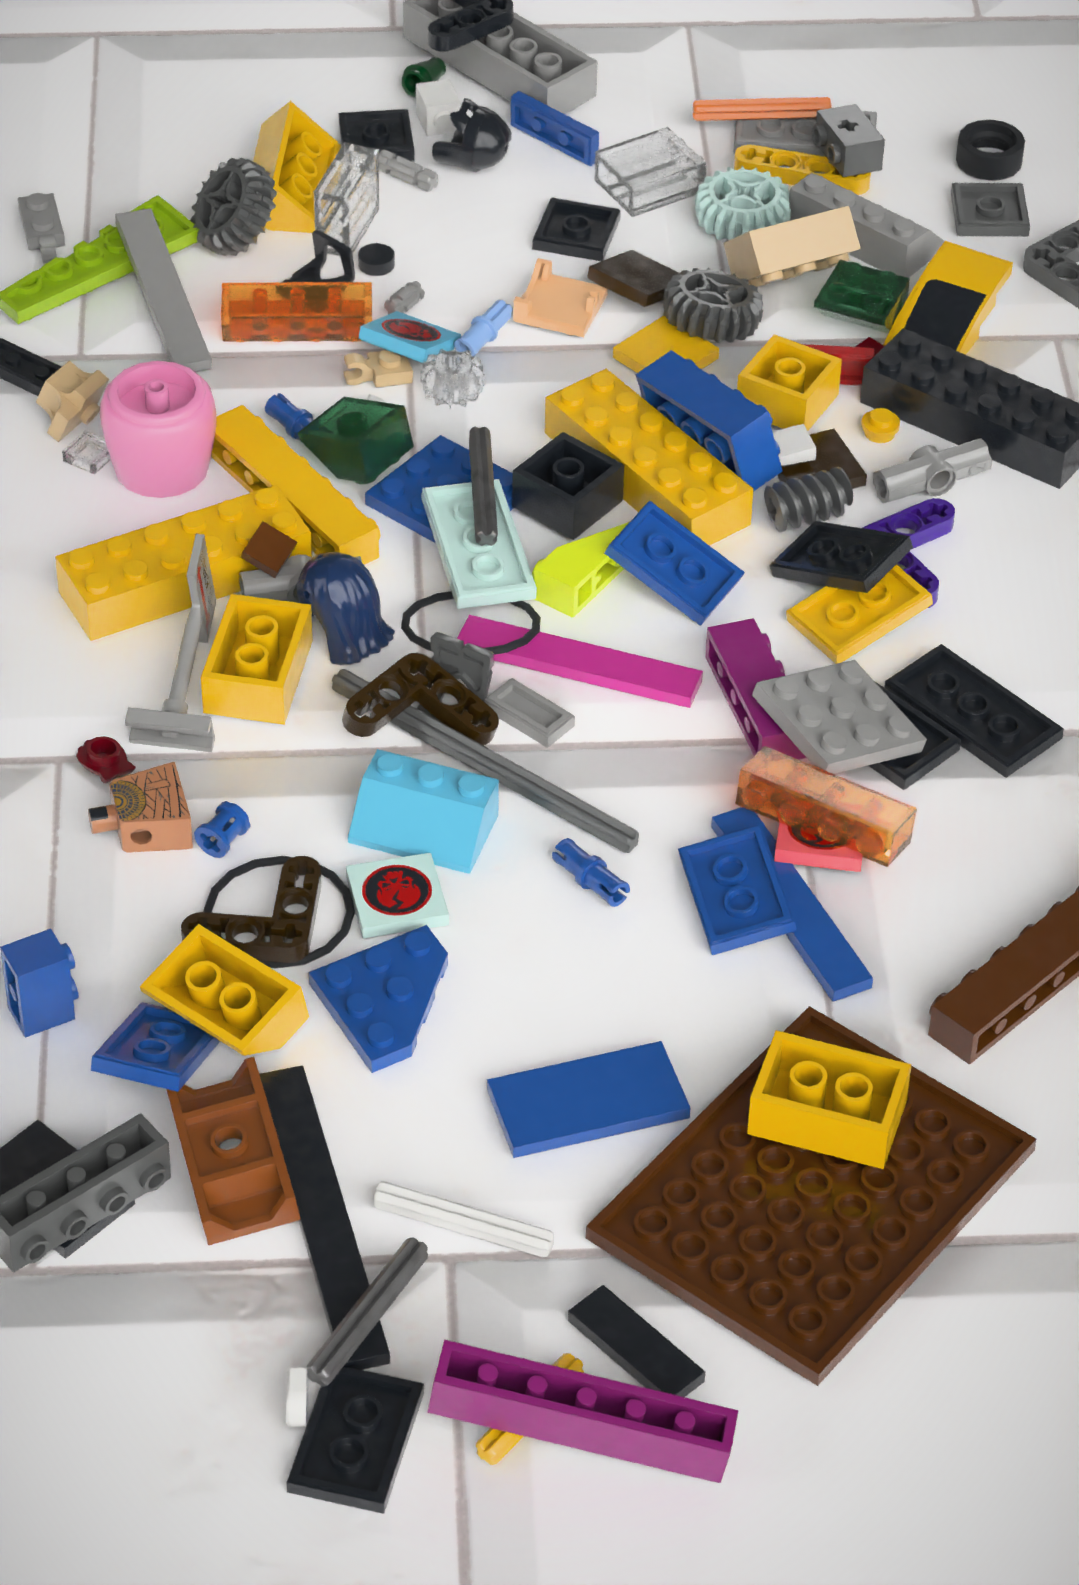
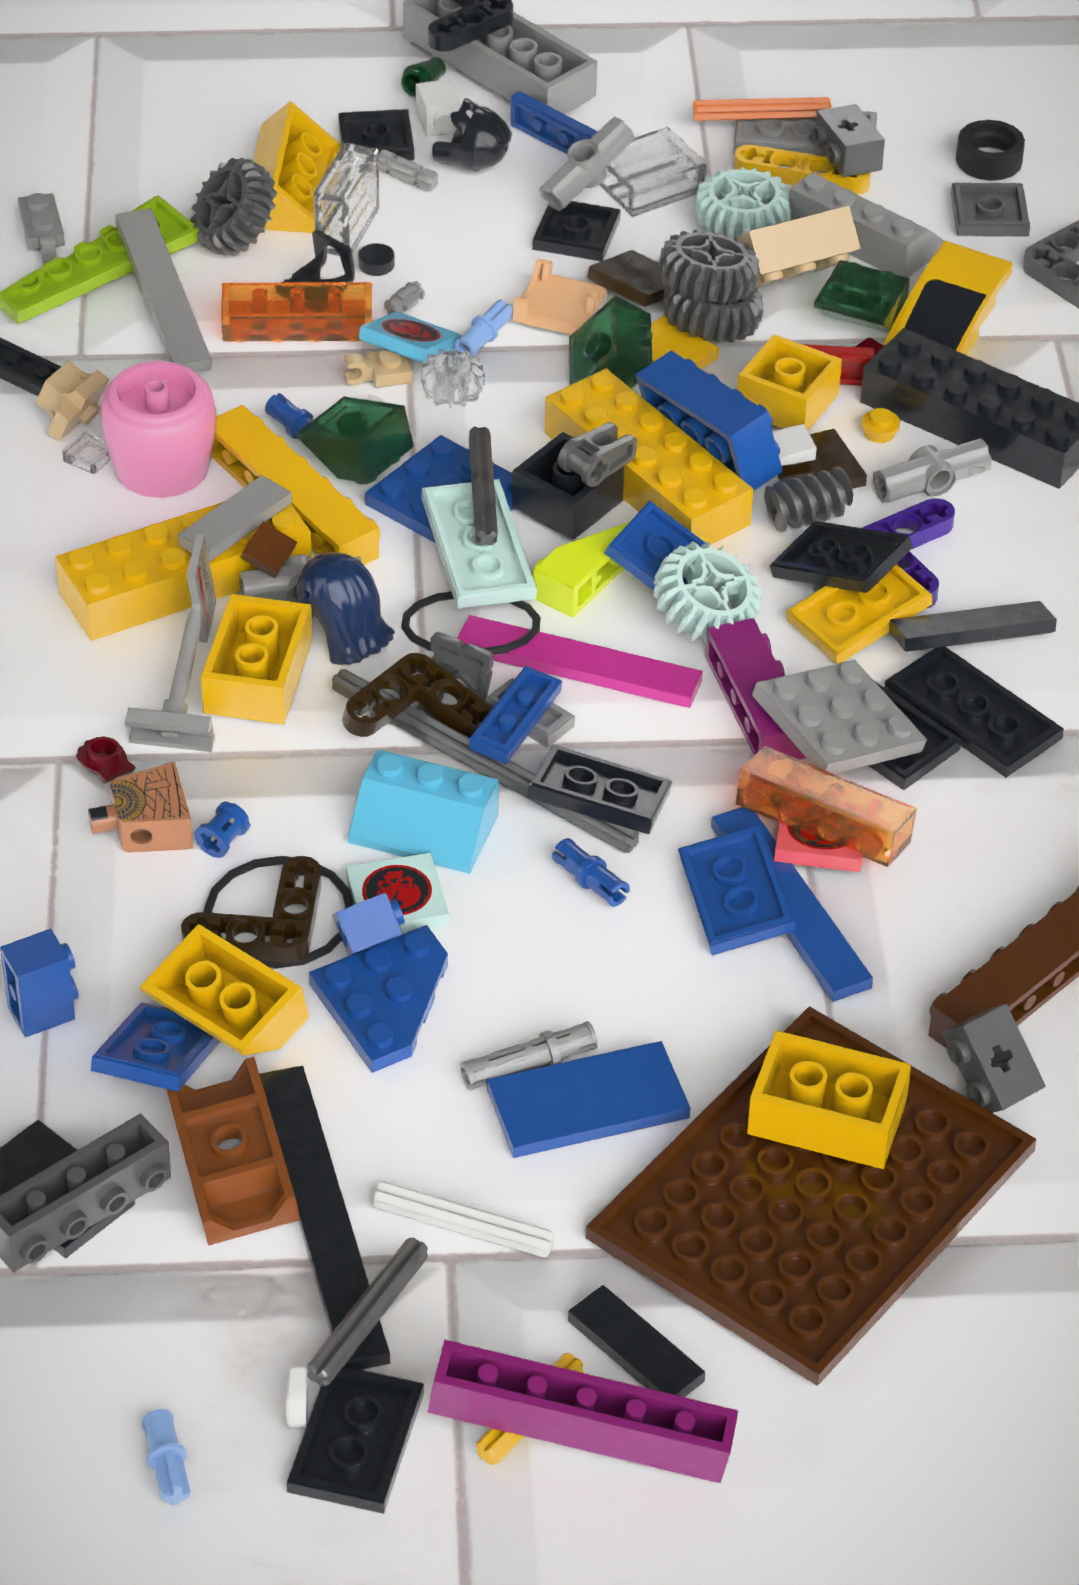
(166, 1456): none -> light blue axle
(237, 516): none -> light grey tile
(369, 923): none -> brick
(515, 715): none -> blue tile
(541, 1051): none -> light grey pin
(587, 163): none -> light grey piece
(597, 453): none -> dark grey piece
(599, 789): none -> black tile
(612, 339): none -> clear green slope
(708, 267): none -> dark grey gear
(712, 583): none -> light aqua gear
(972, 626): none -> black tile
(996, 1038): none -> dark grey brick

